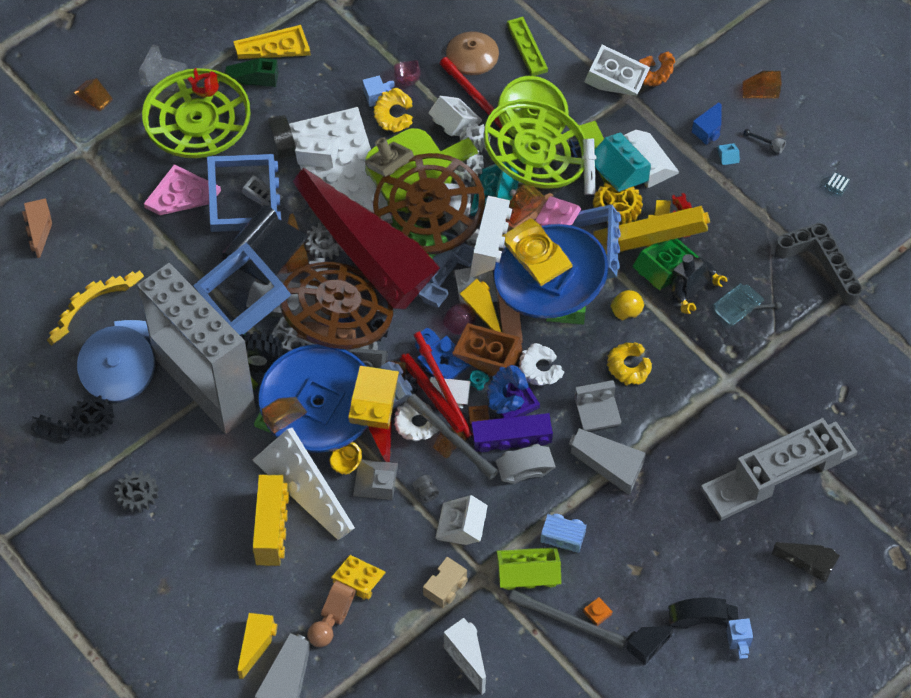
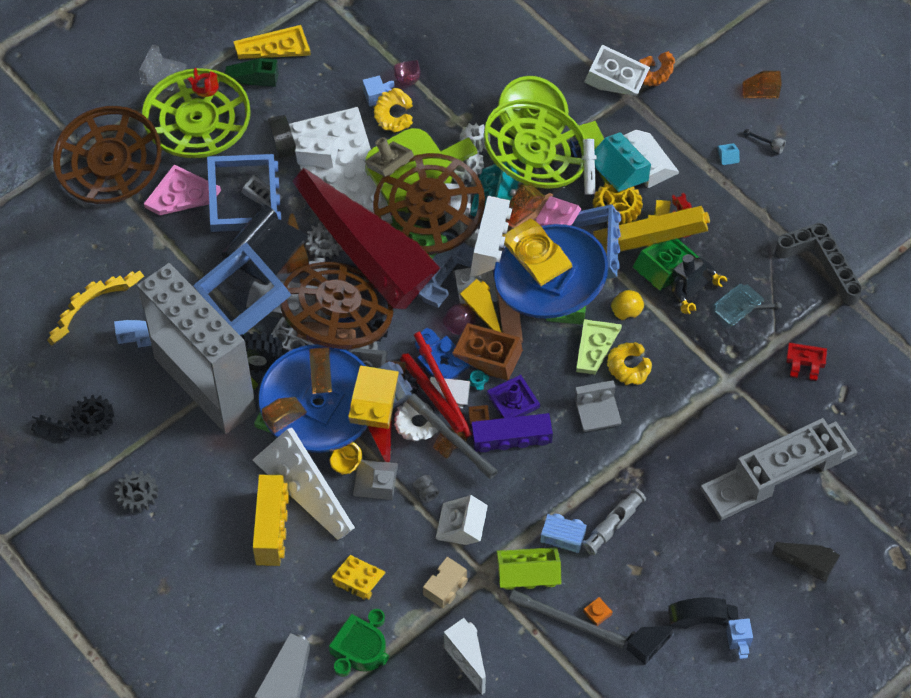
(40, 223): nougat slope -> none
(94, 94): clear orange slope -> none
(103, 149): none -> reddish brown dish
(116, 364): medium blue dish -> none
(256, 640): yellow slope -> none
(320, 370): none -> clear orange slope
(334, 611): nougat beam -> none
(360, 644): none -> green piece
(452, 70): red piece -> none
(453, 115): white slope -> none
(473, 53): medium nougat dish -> none
(499, 386): blue piece -> none
(525, 463): light grey brick -> none
(527, 46): lime tile -> none
(528, 365): white piece -> none
(595, 343): none -> yellowish green wing
(606, 529): none -> light grey piece
(608, 458): light grey slope -> none
(708, 125): blue slope -> none
(808, 356): none -> red plate
(838, 183): clear light blue tile -> none

